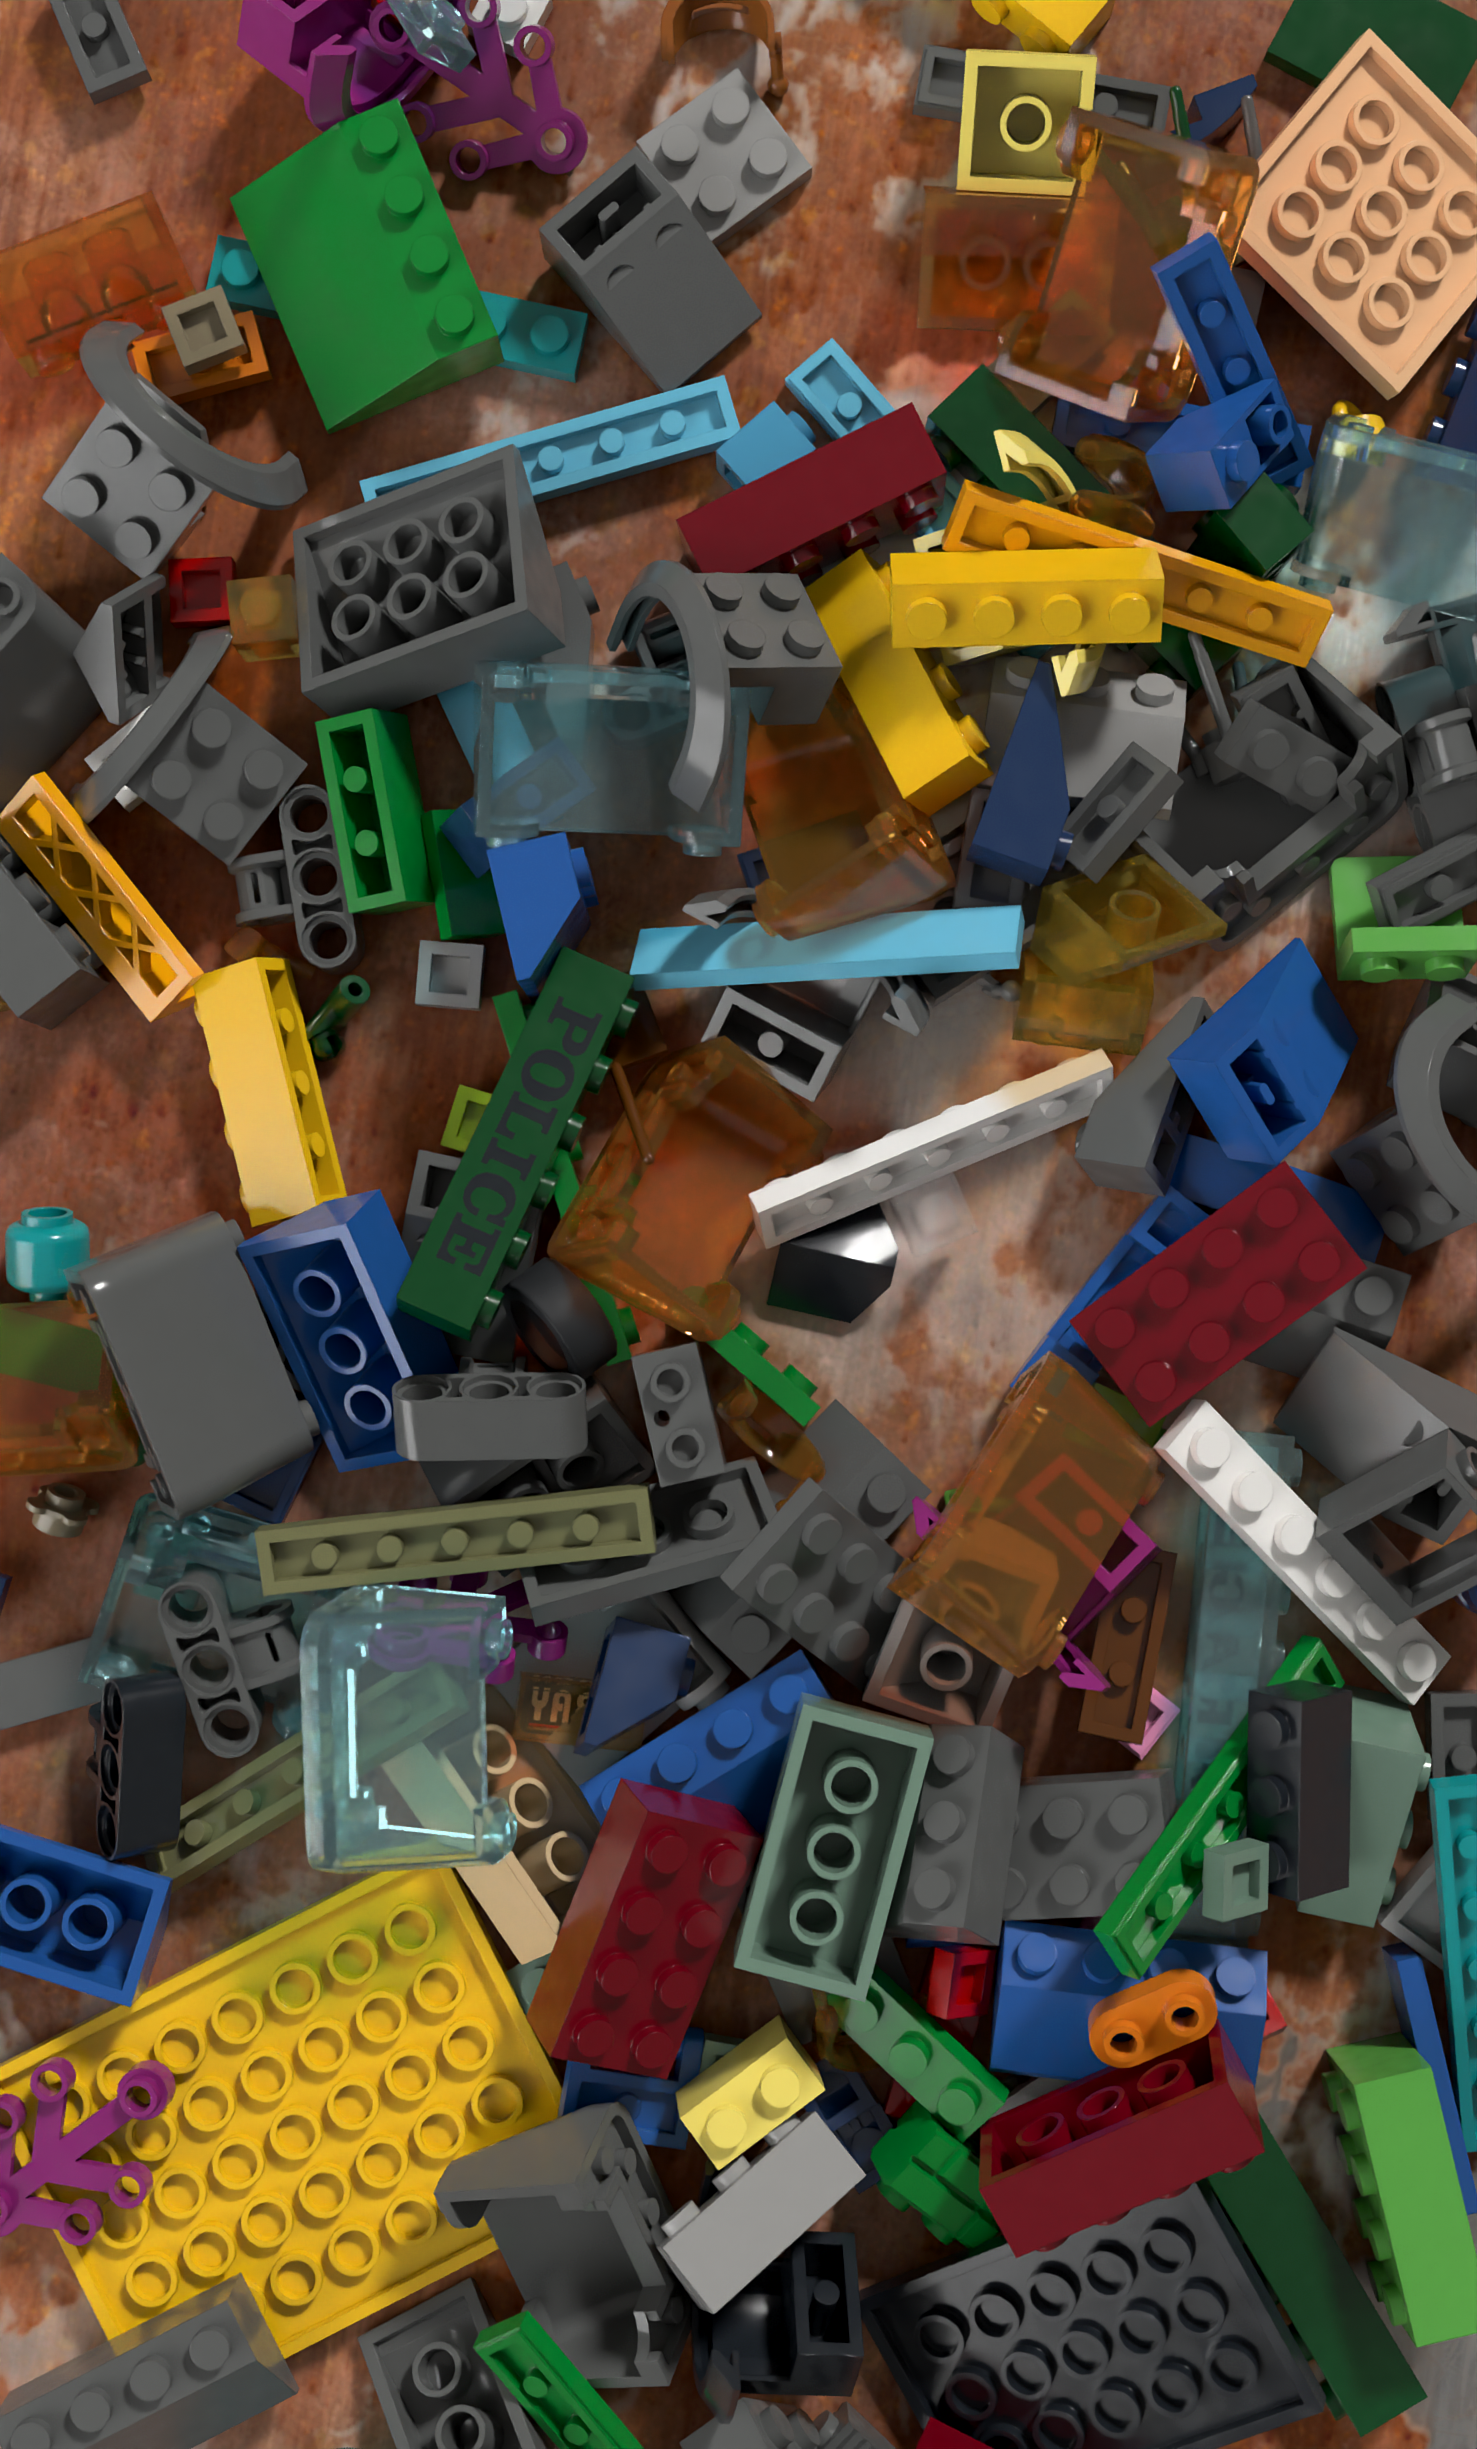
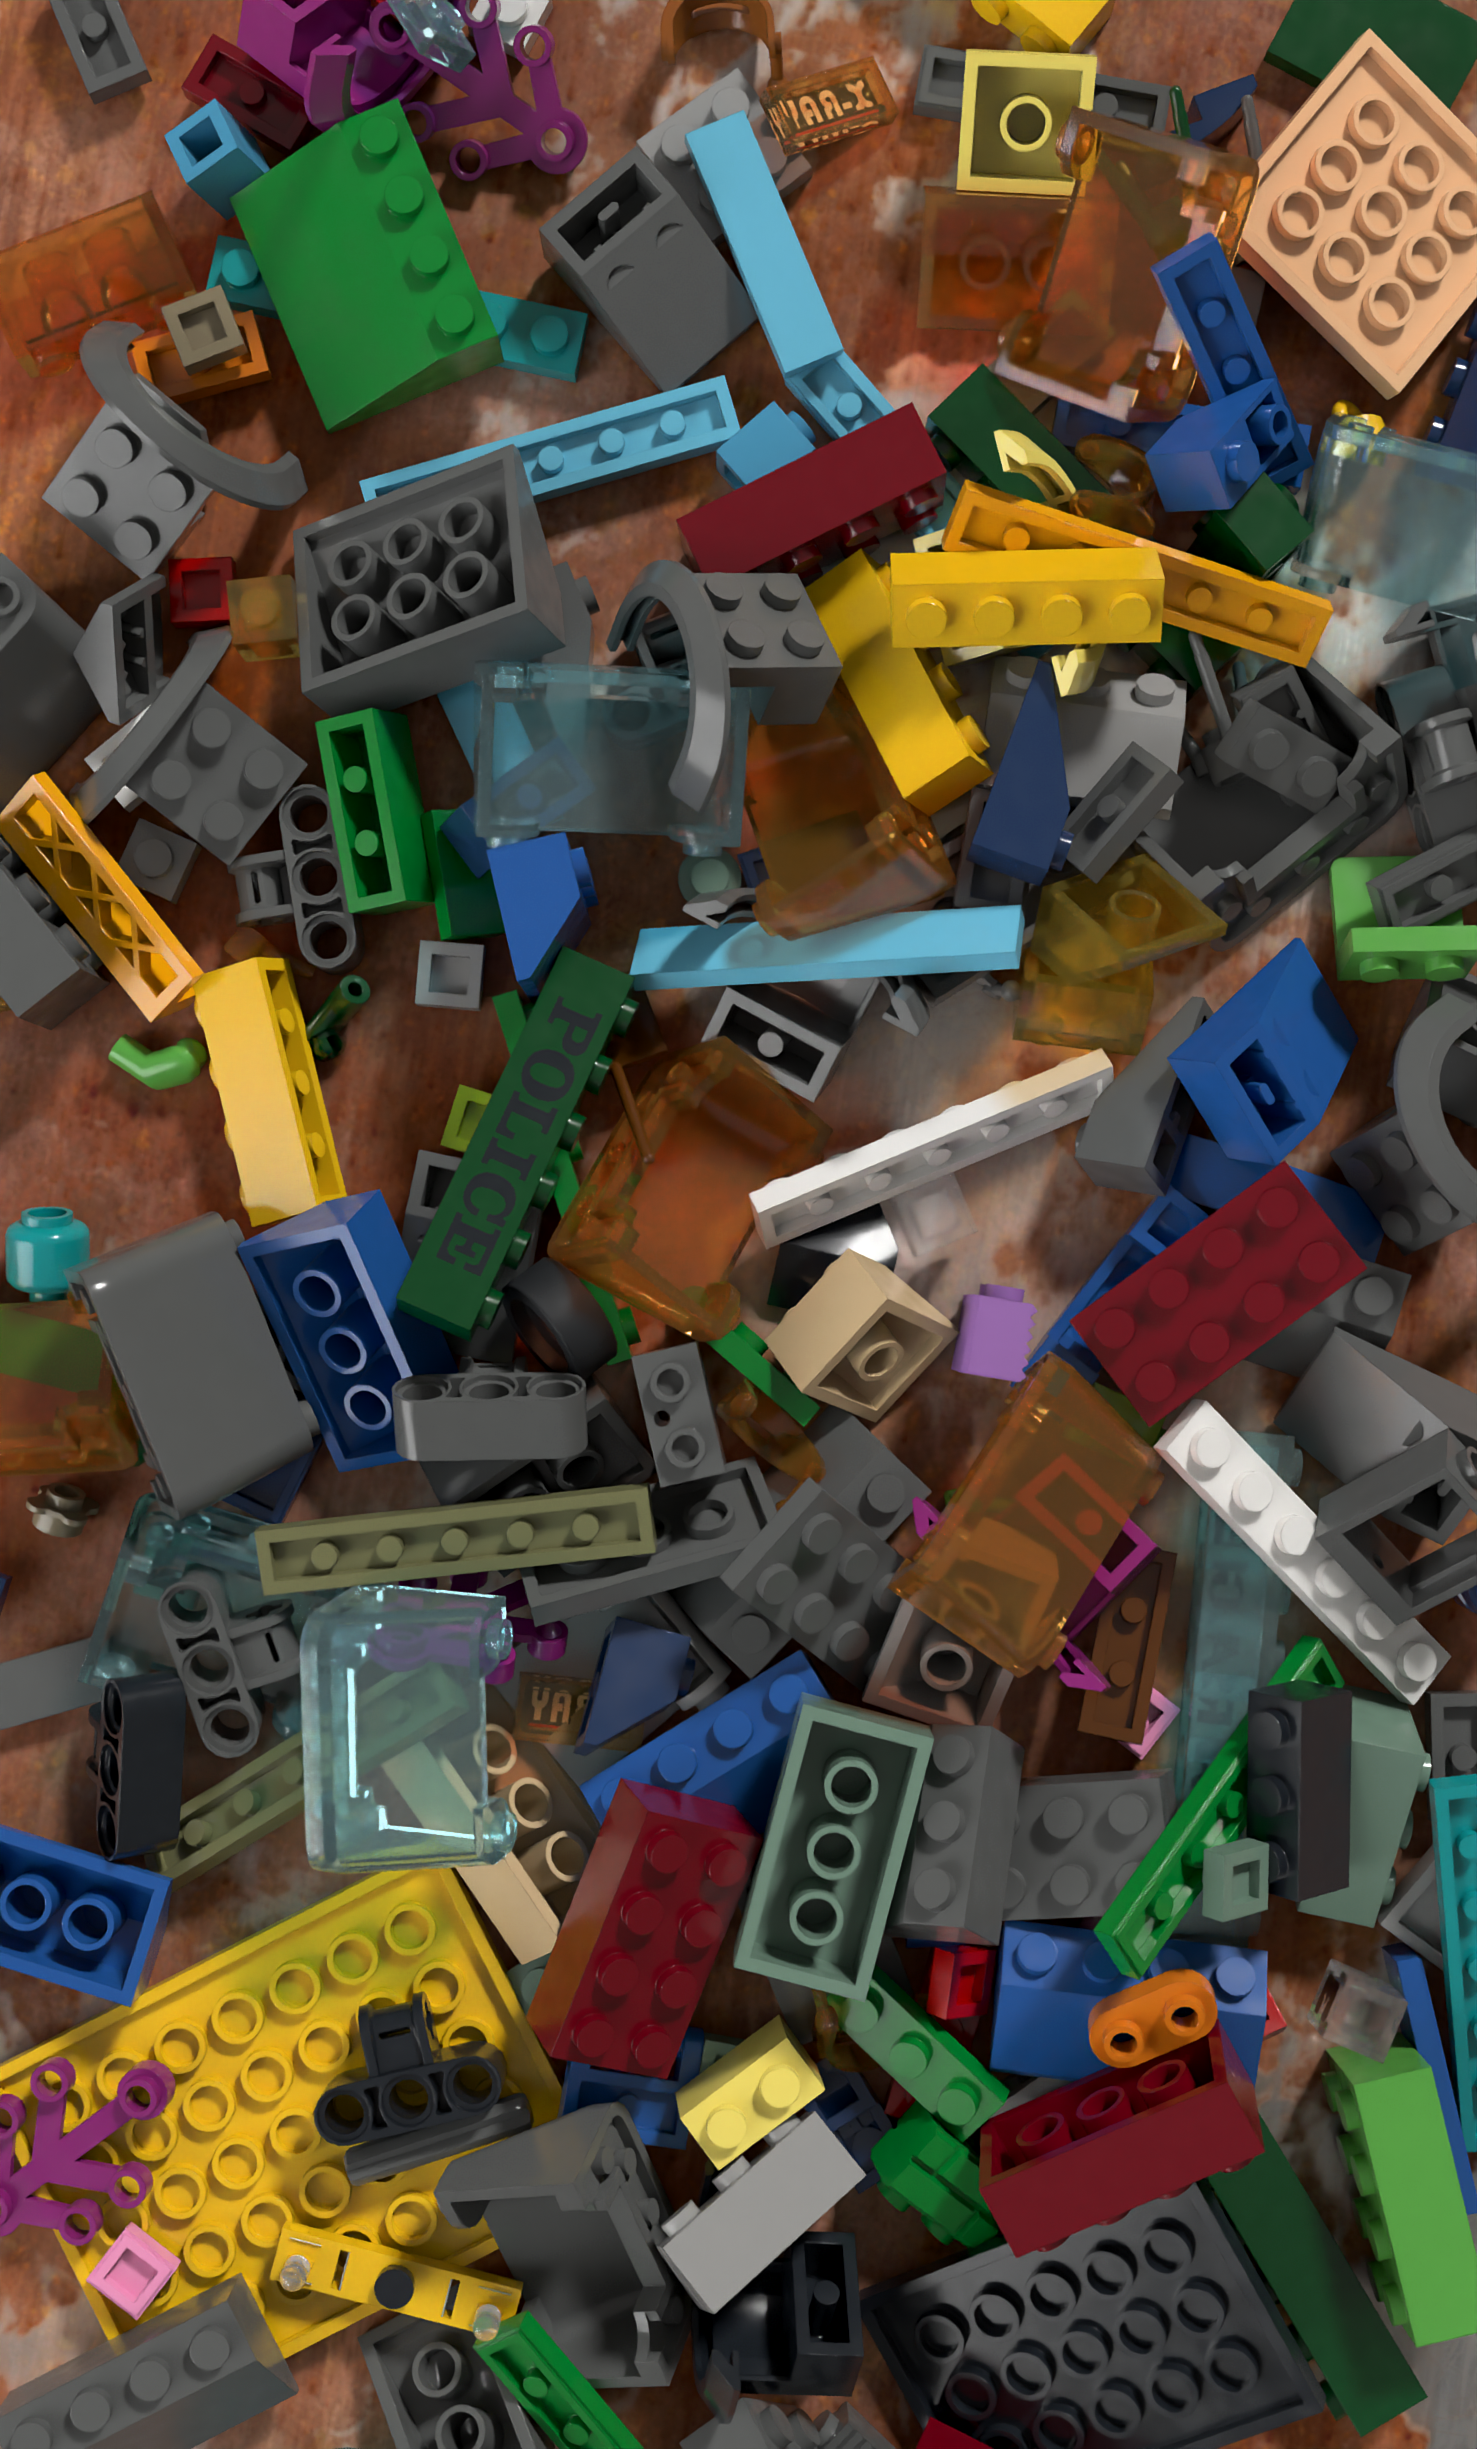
(133, 2270): none -> bright pink tile
(159, 860): none -> light grey plate
(163, 1067): none -> bright green arm
(216, 155): none -> dark azure brick
(249, 93): none -> dark red plate
(394, 2280): none -> yellow piece
(400, 2046): none -> black piece
(422, 2146): none -> dark grey axle
(708, 874): none -> sand green plate
(763, 244): none -> medium azure tile
(828, 106): none -> clear orange tile
(859, 1337): none -> tan slope
(994, 1333): none -> medium lavender brick
(1357, 2011): none -> clear brick

